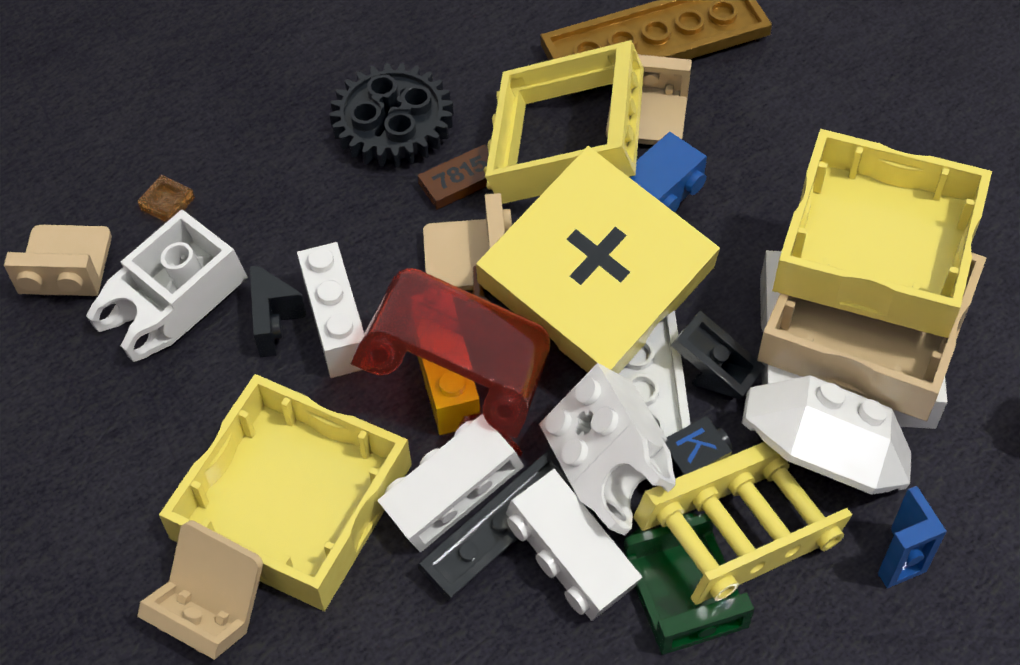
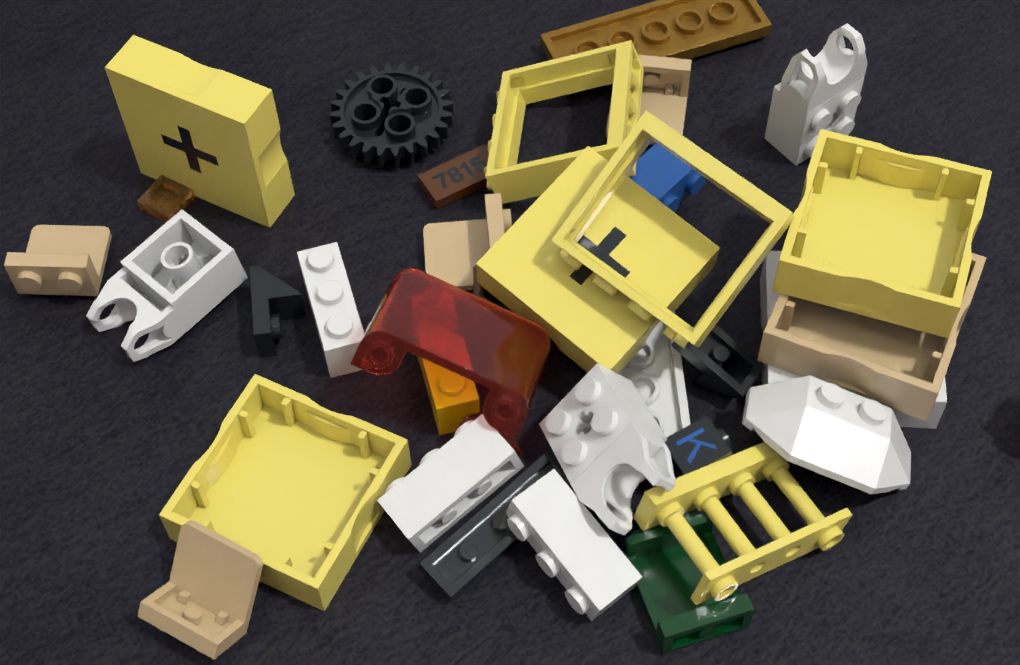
(202, 129): none -> light yellow tile
(653, 129): none -> light yellow window
(817, 95): none -> white brick
(914, 541): blue panel -> none

